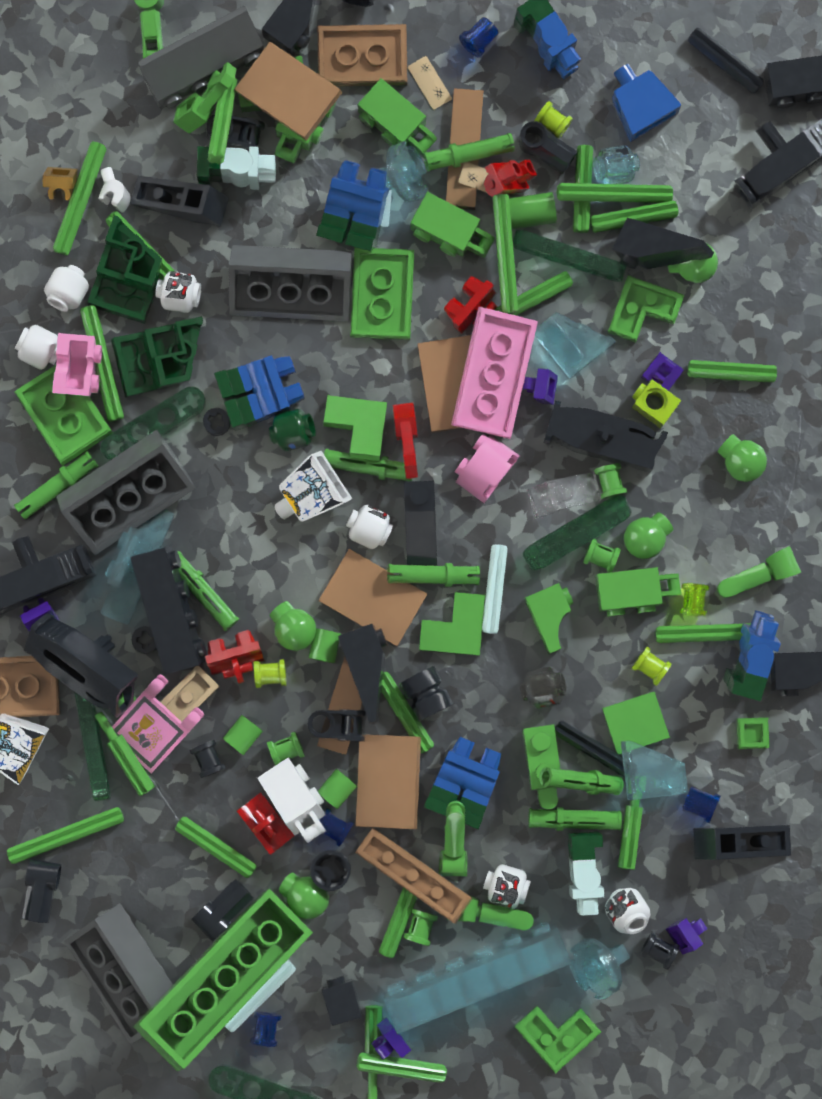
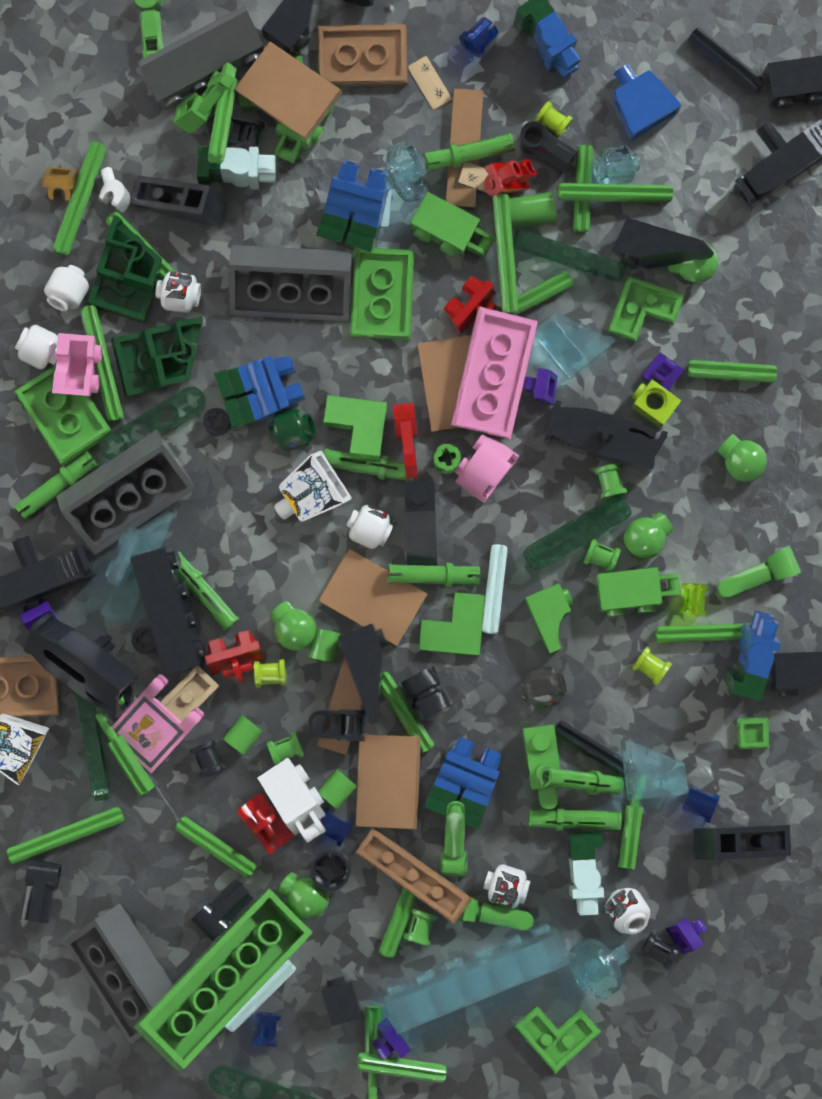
(394, 117): bright green brick -> none
(441, 466): none -> bright green bush
(564, 494): clear bracket -> none
(636, 721): bright green piece -> none
(645, 214): bright green axle -> none

